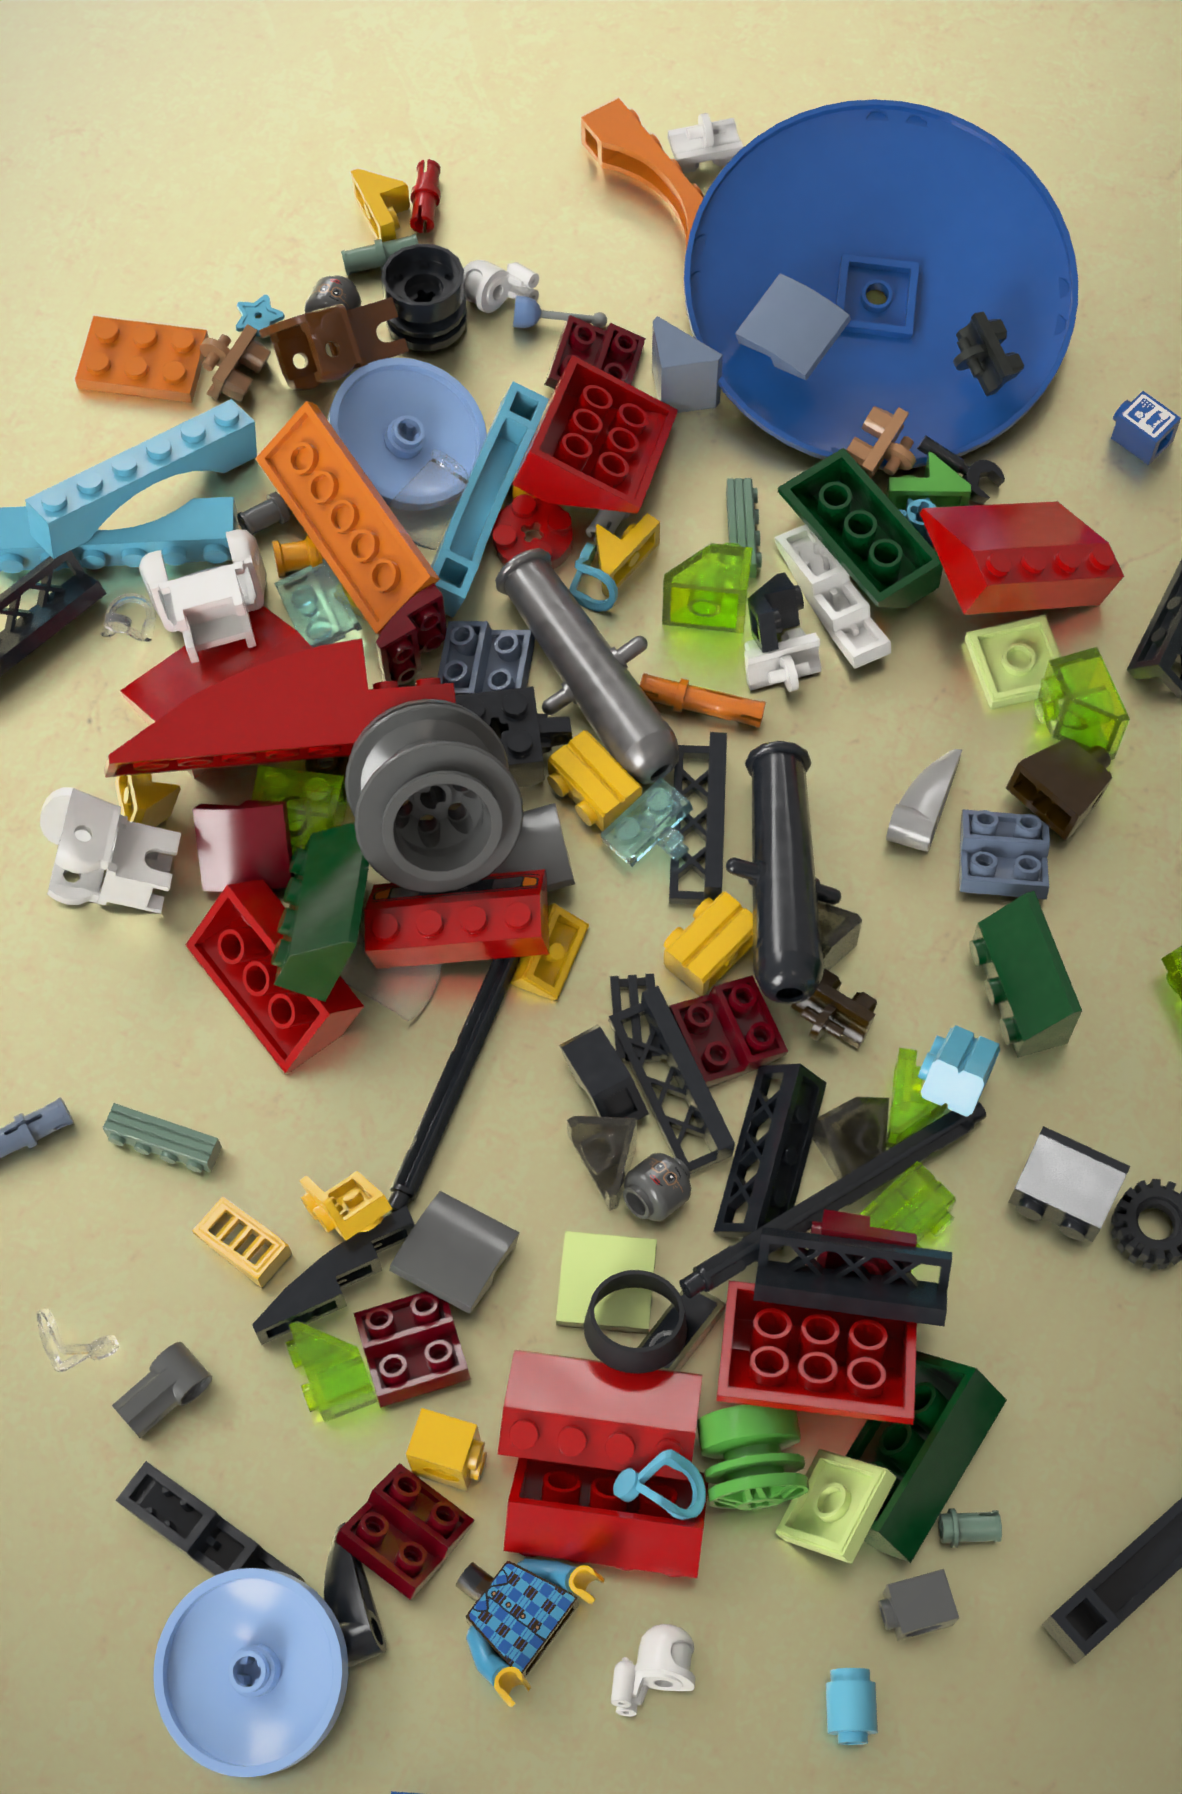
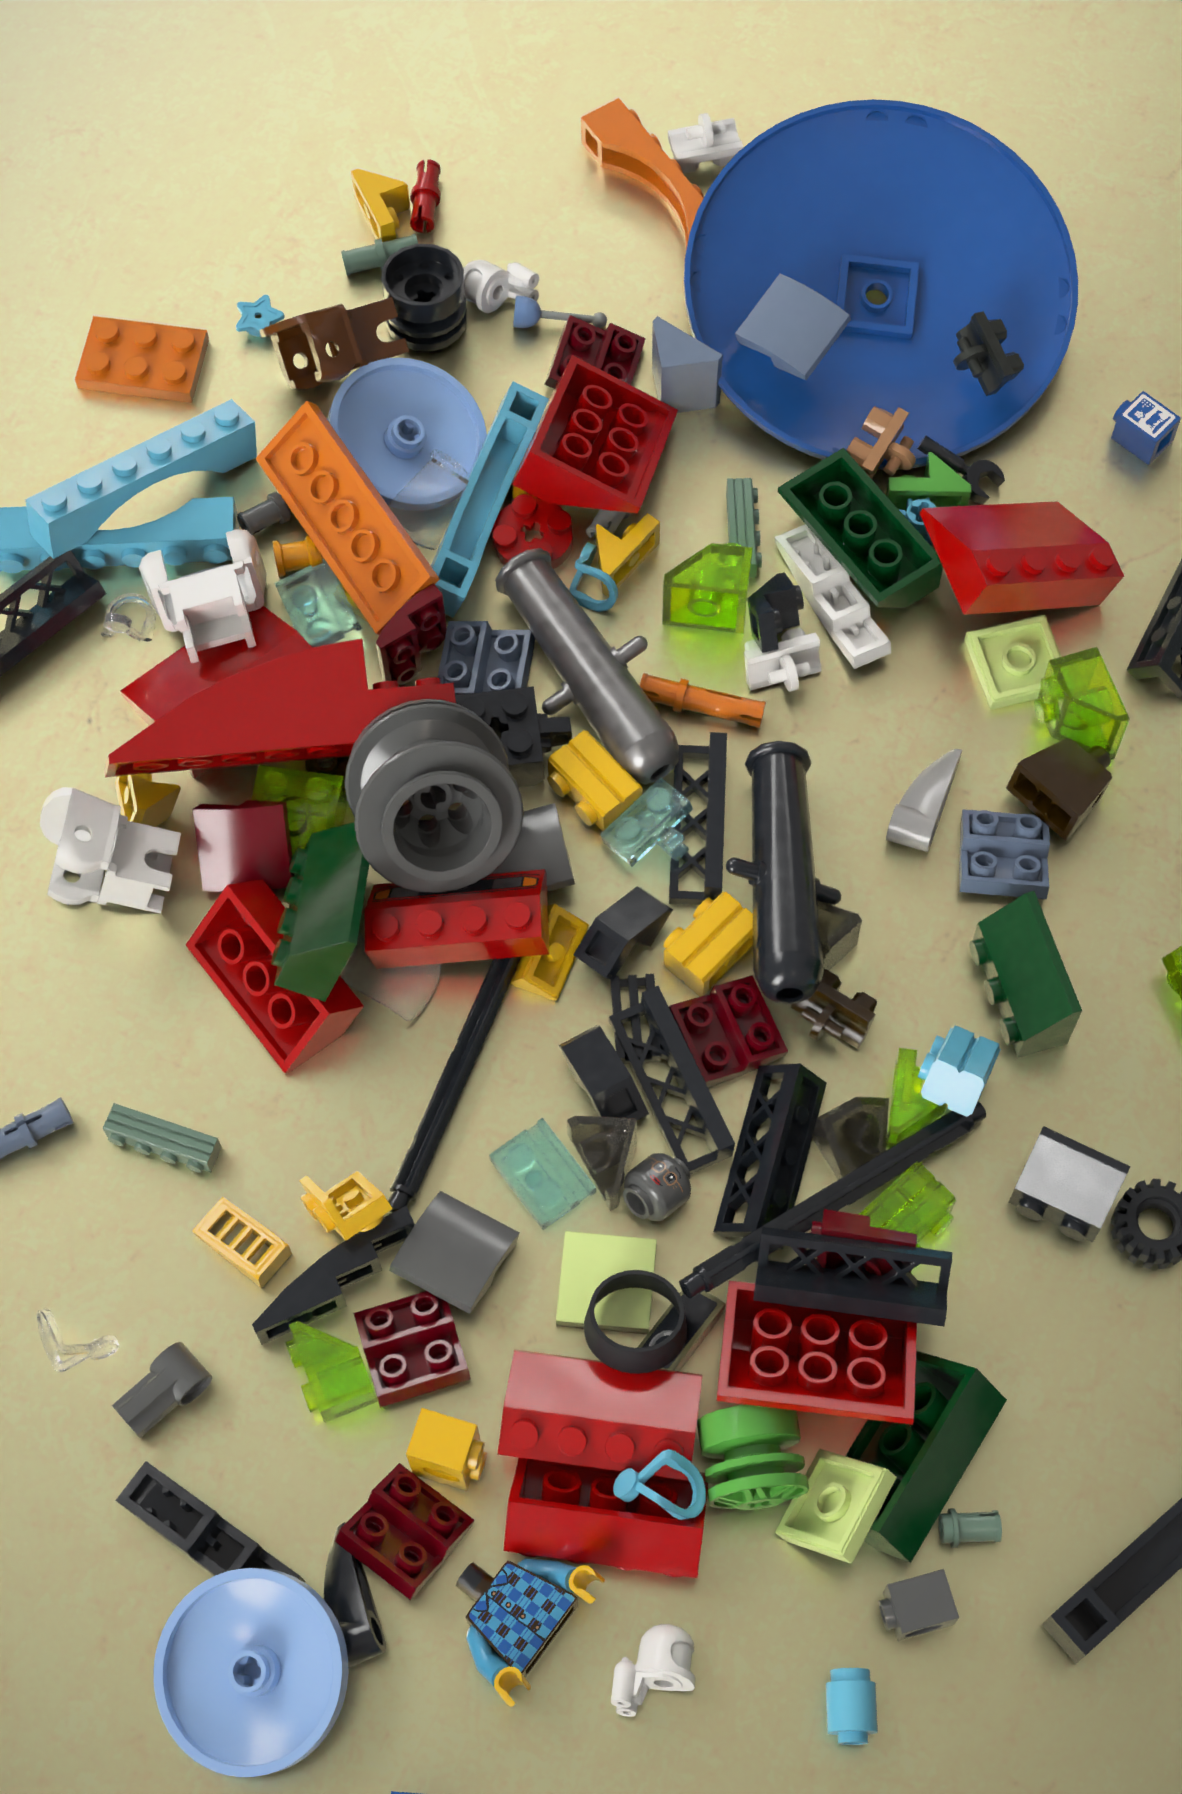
(227, 377): medium nougat hips -> none
(333, 291): dark grey head -> none
(542, 1173): none -> clear light blue plate
(615, 931): none -> black slope

